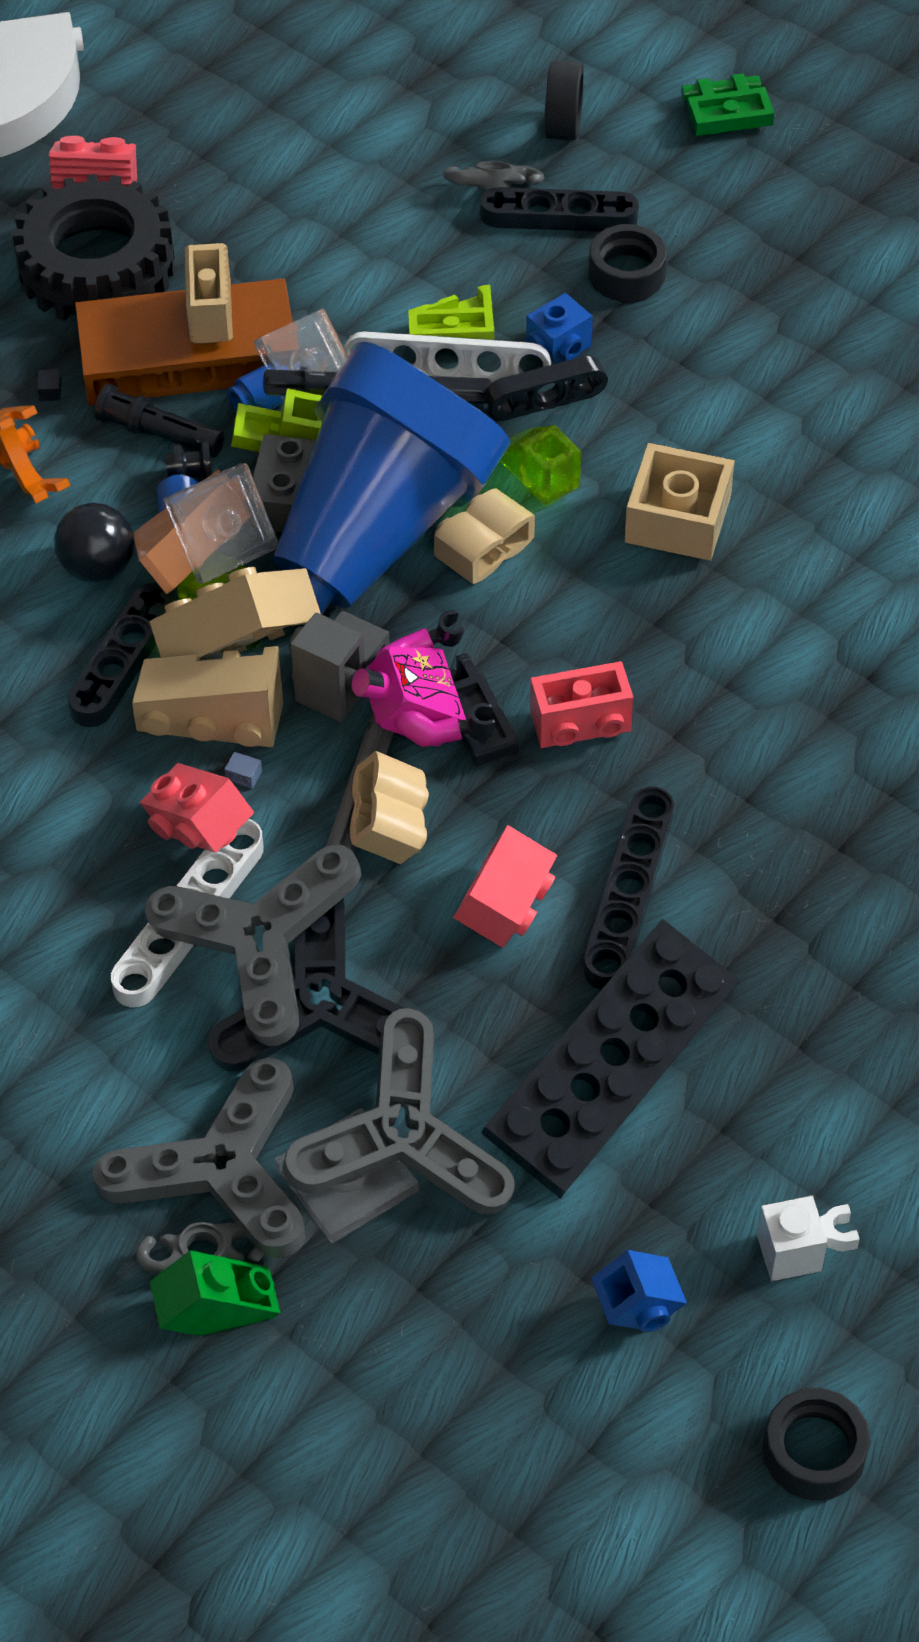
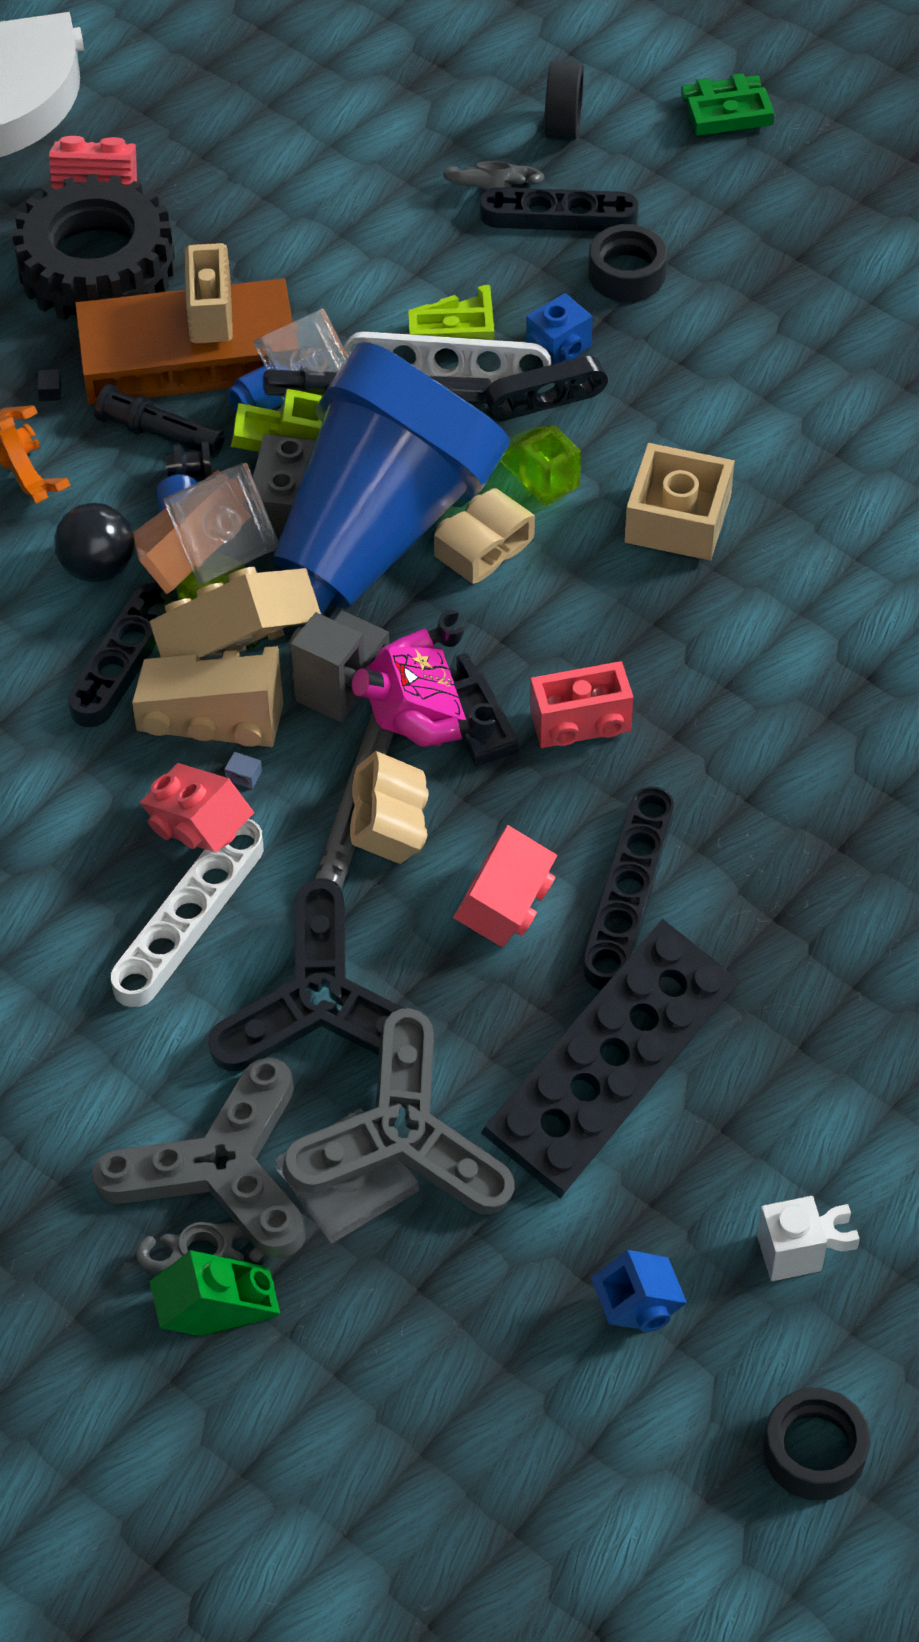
(229, 928): dark grey piece -> none

